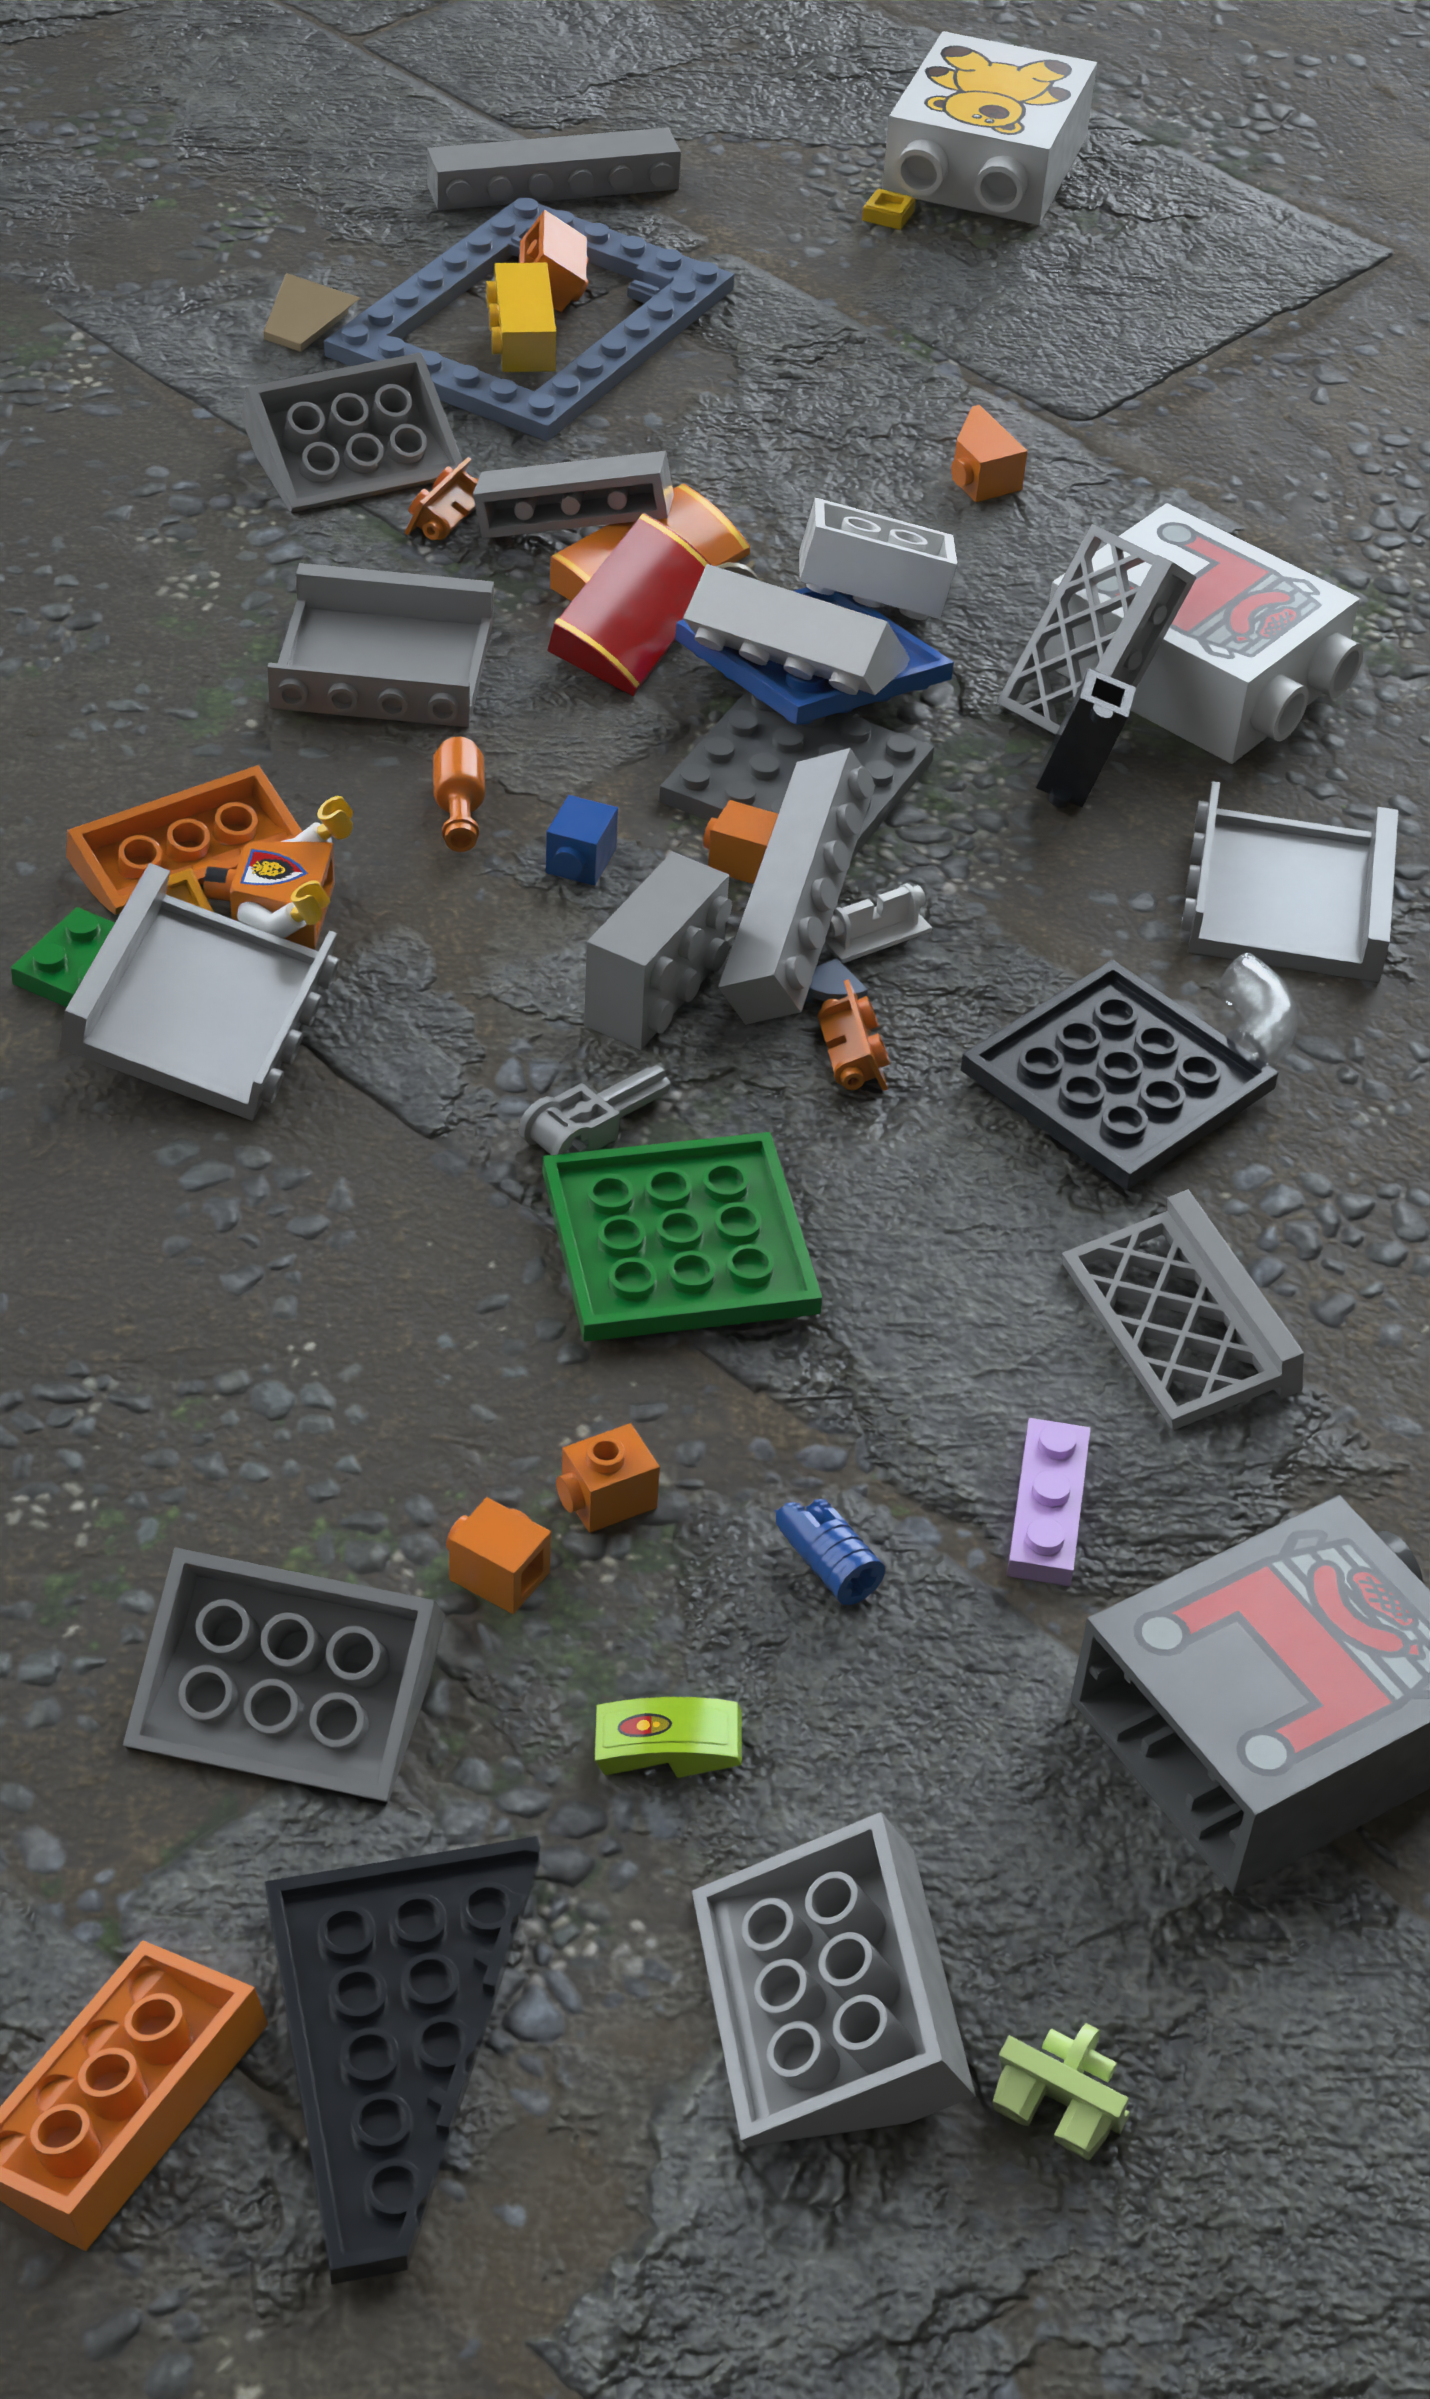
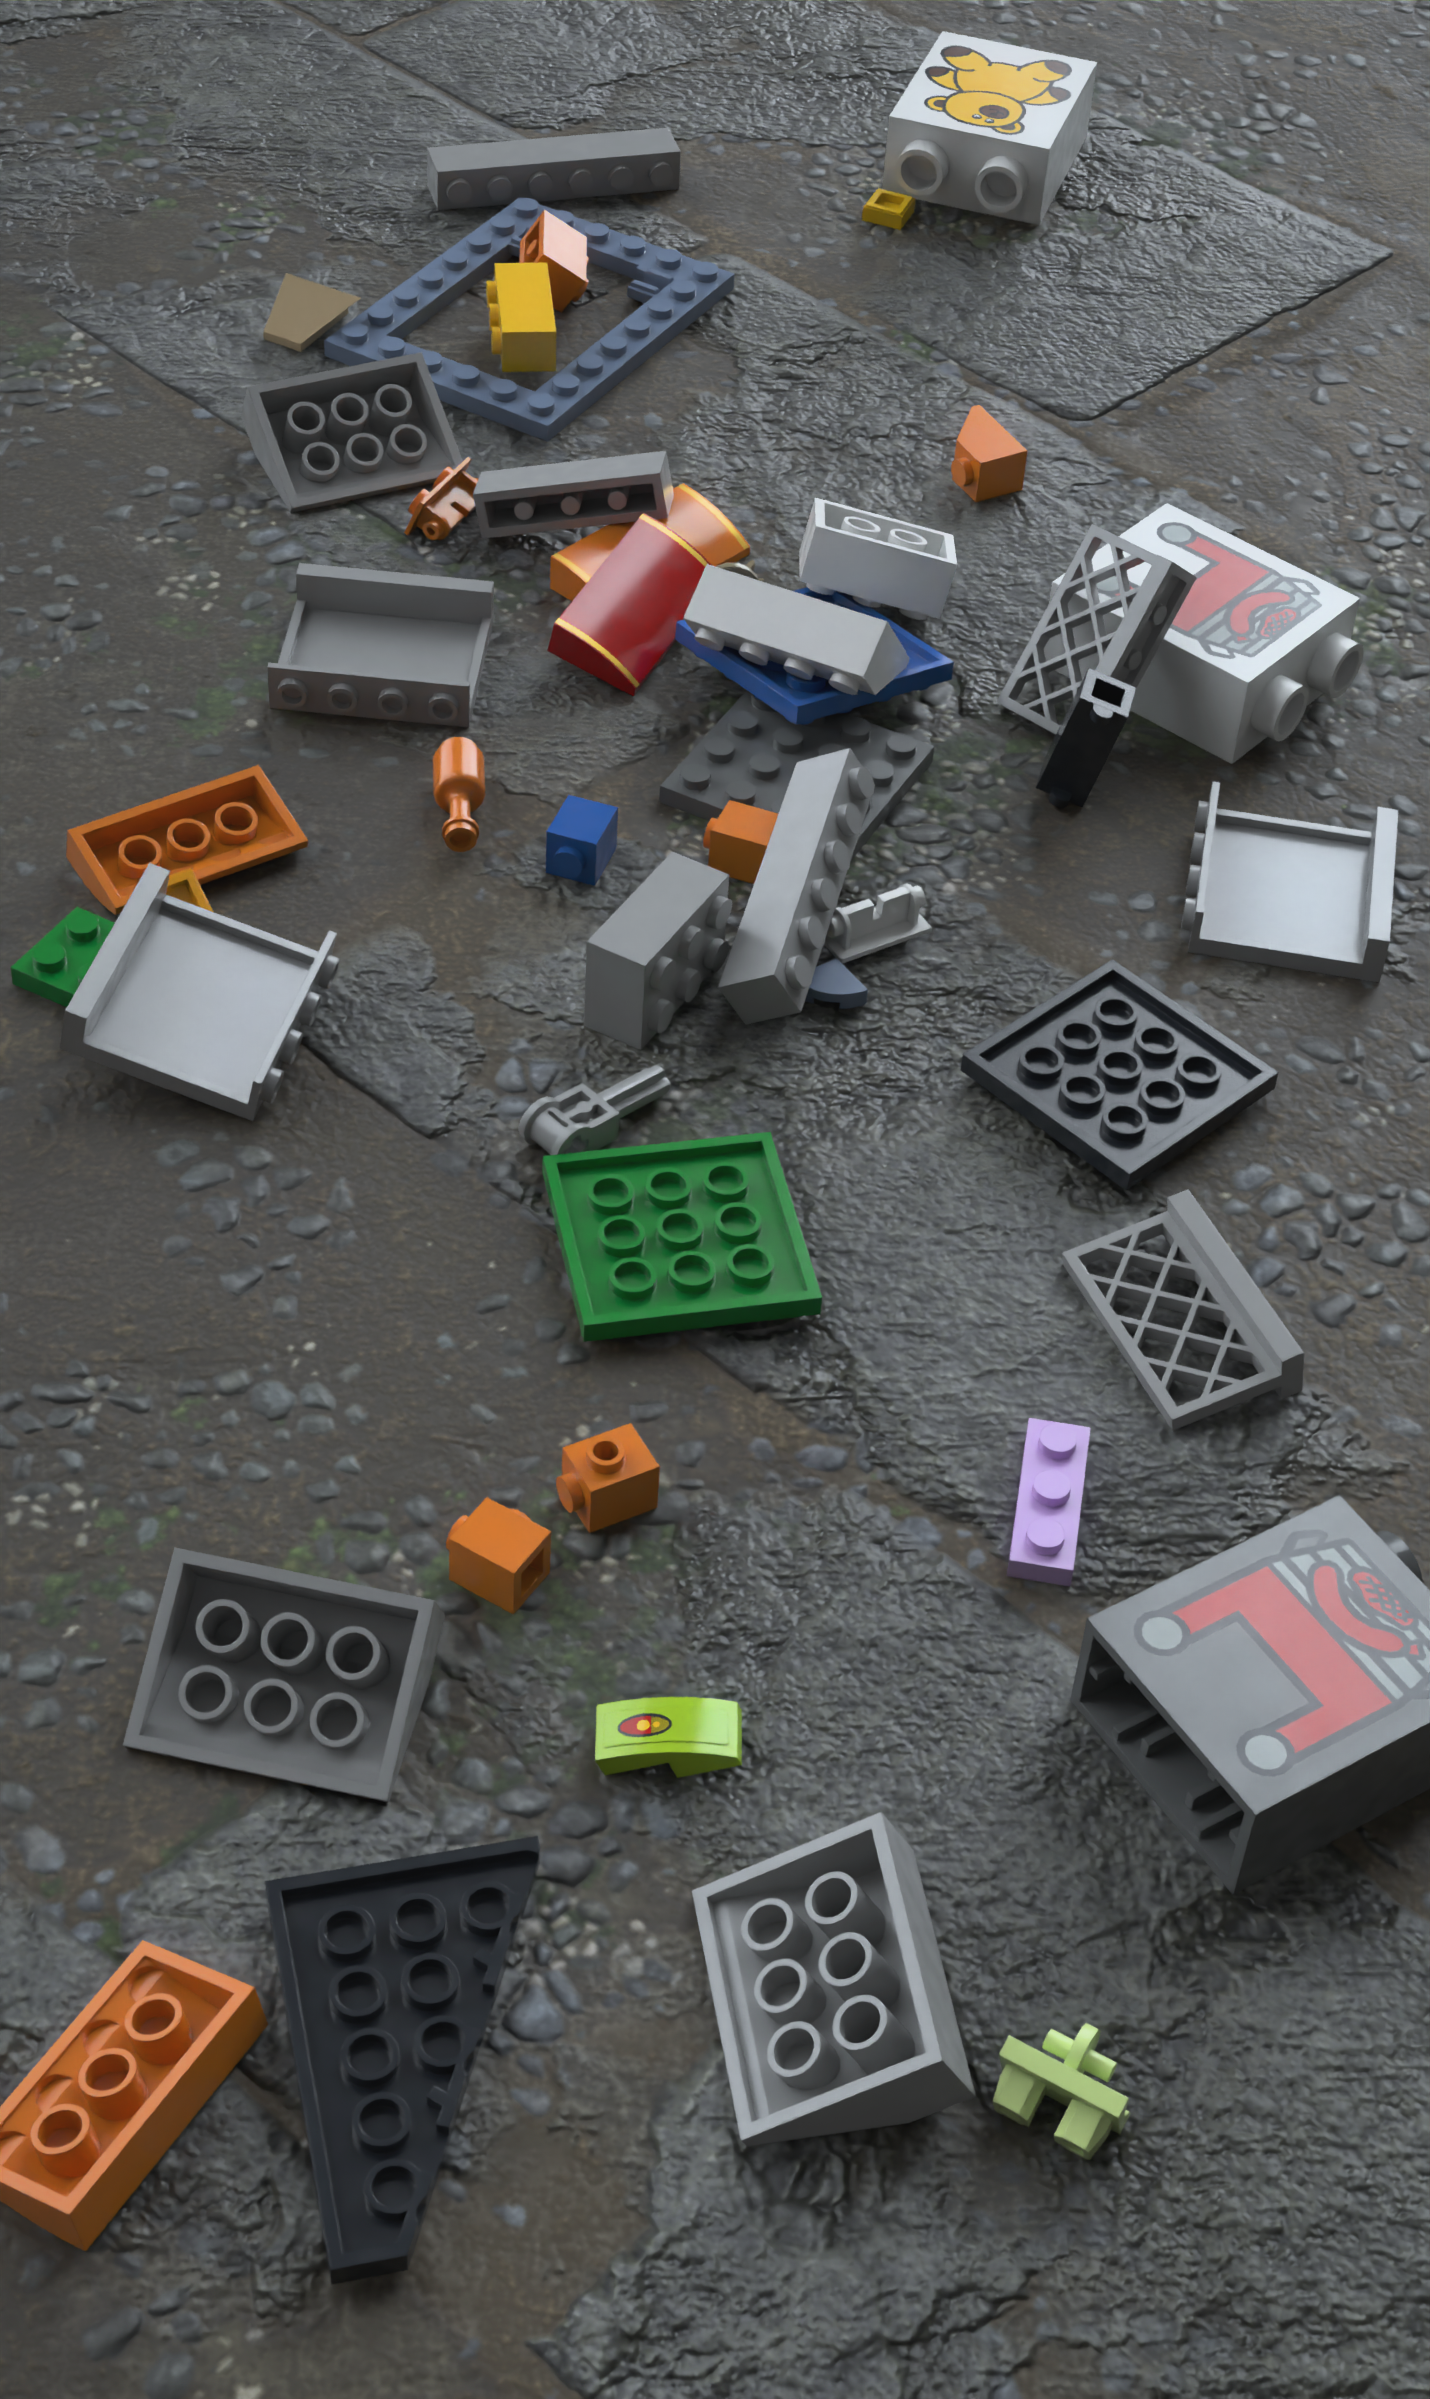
(287, 882): torso -> none
(831, 1550): blue hinge -> none
(852, 1048): orange hinge -> none
(1265, 1006): clear cylinder -> none

